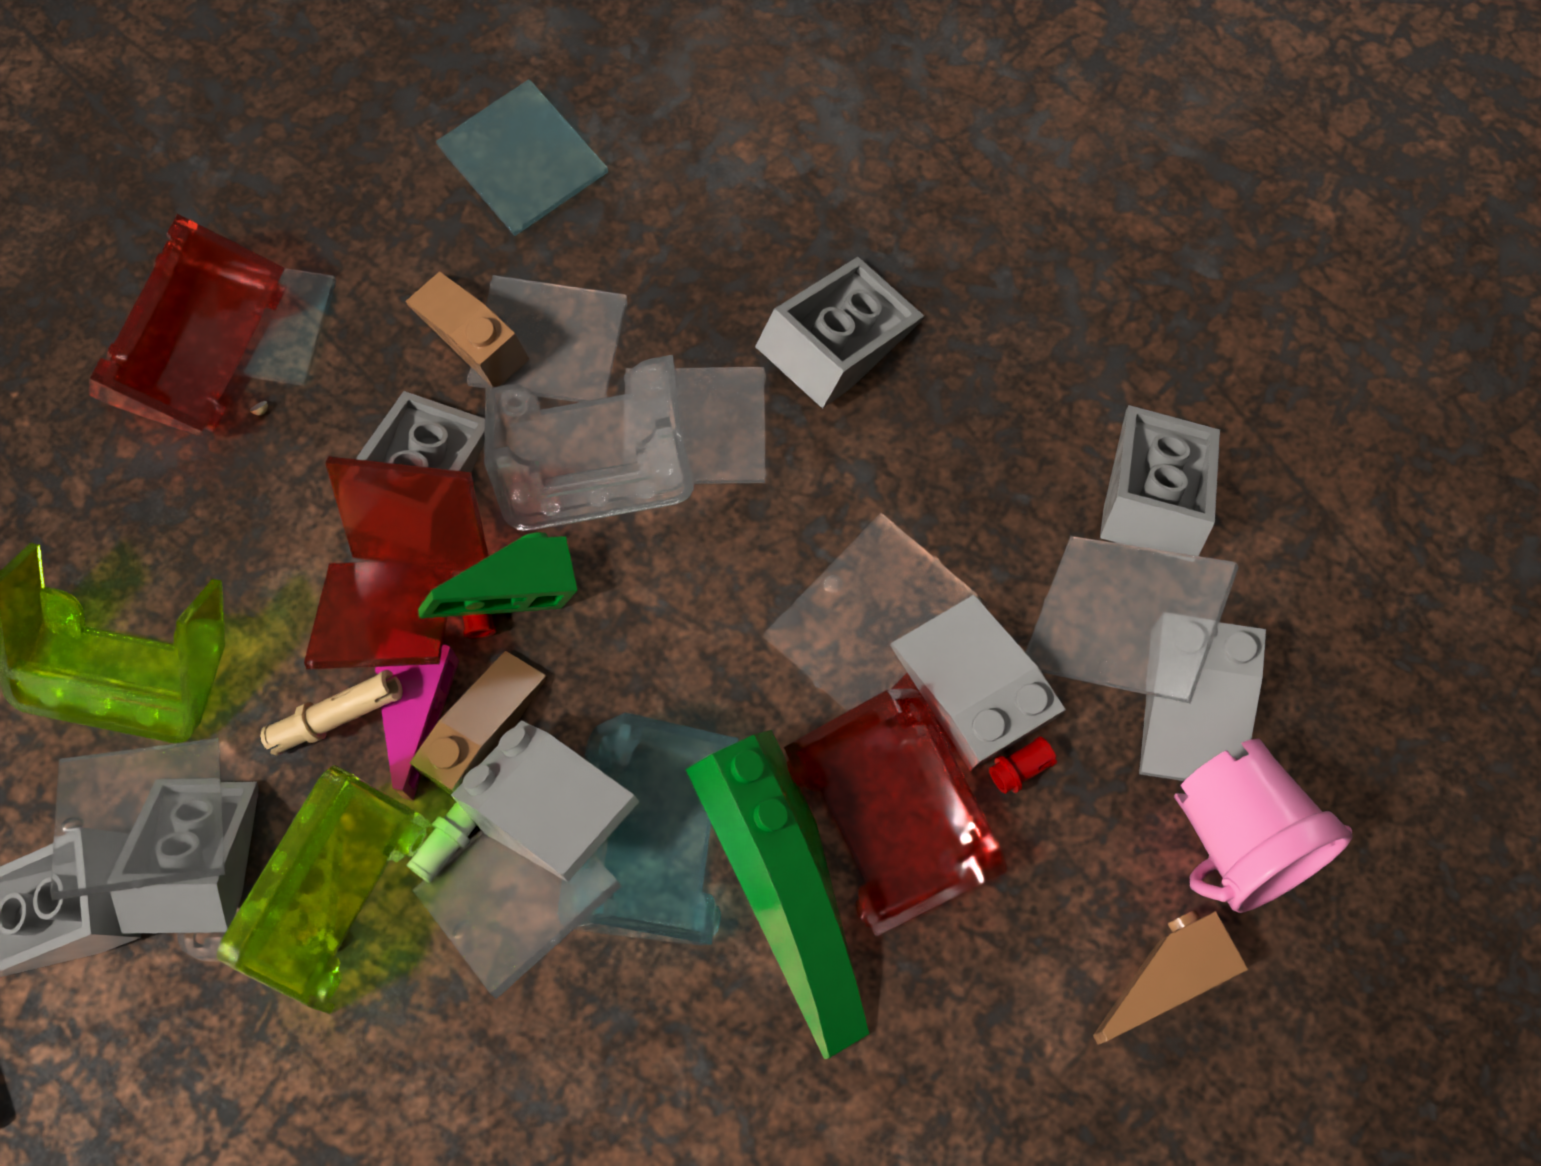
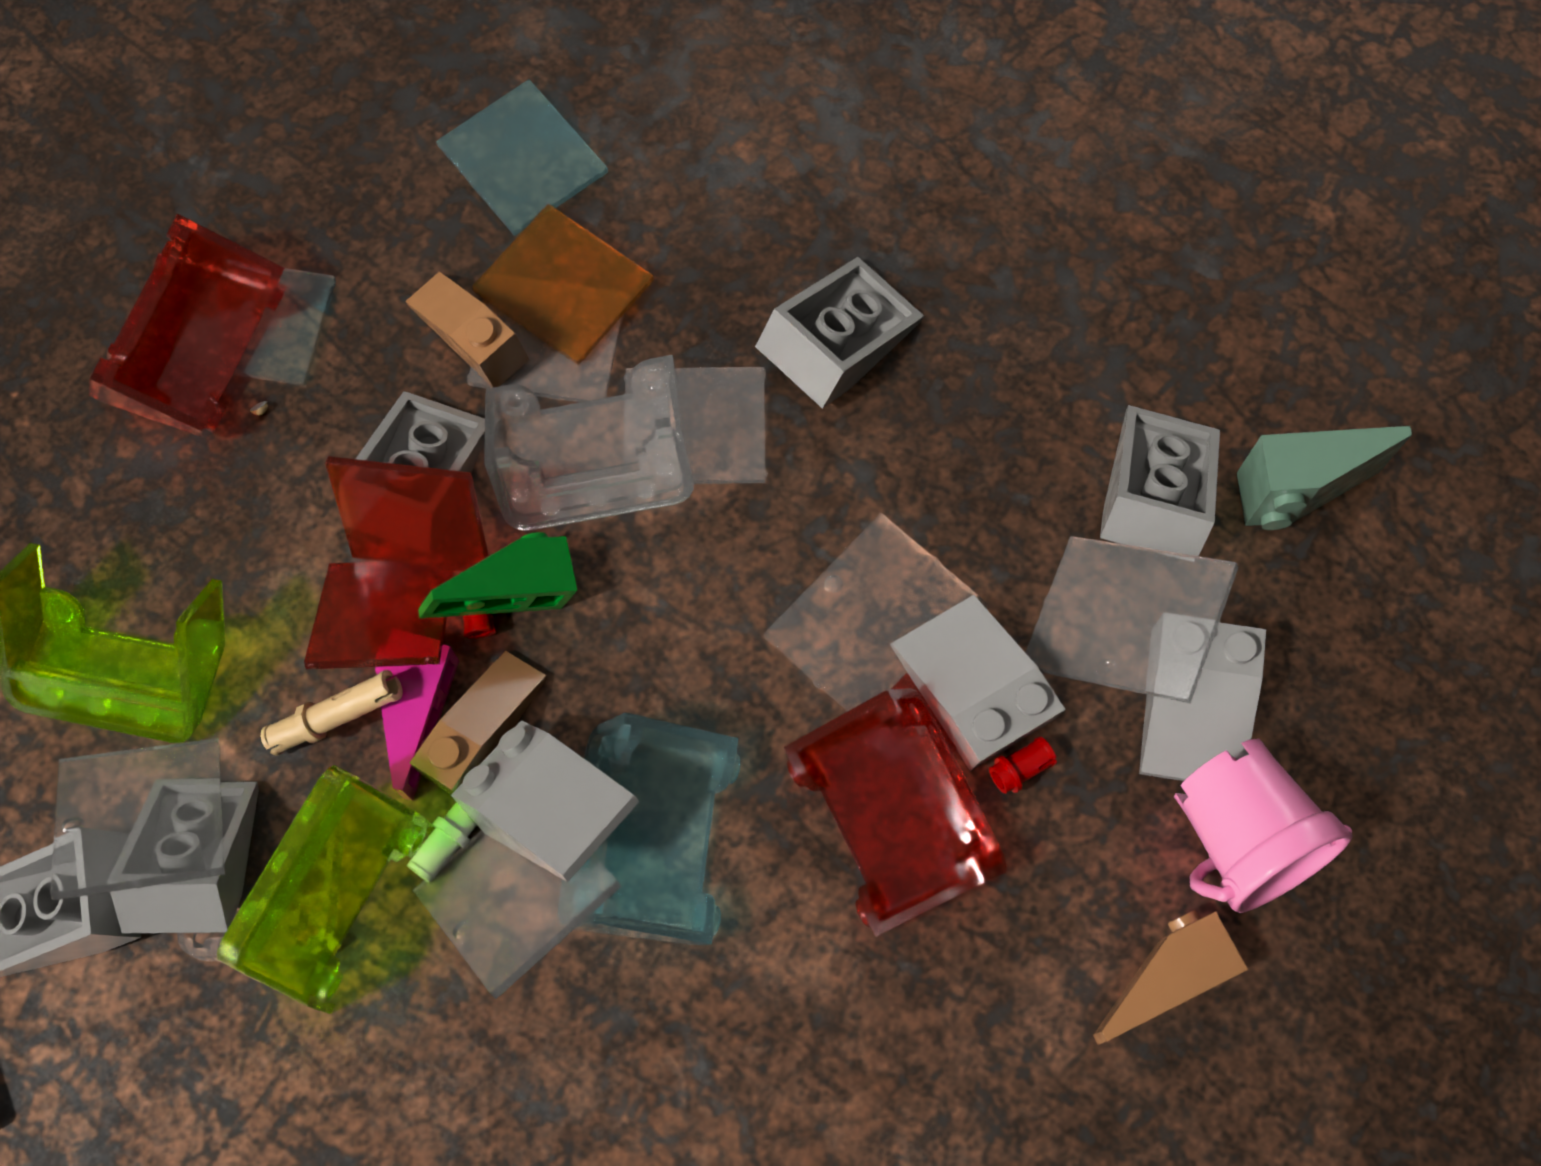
(563, 284): none -> clear orange piece
(786, 880): green wedge -> none
(1305, 470): none -> sand green slope

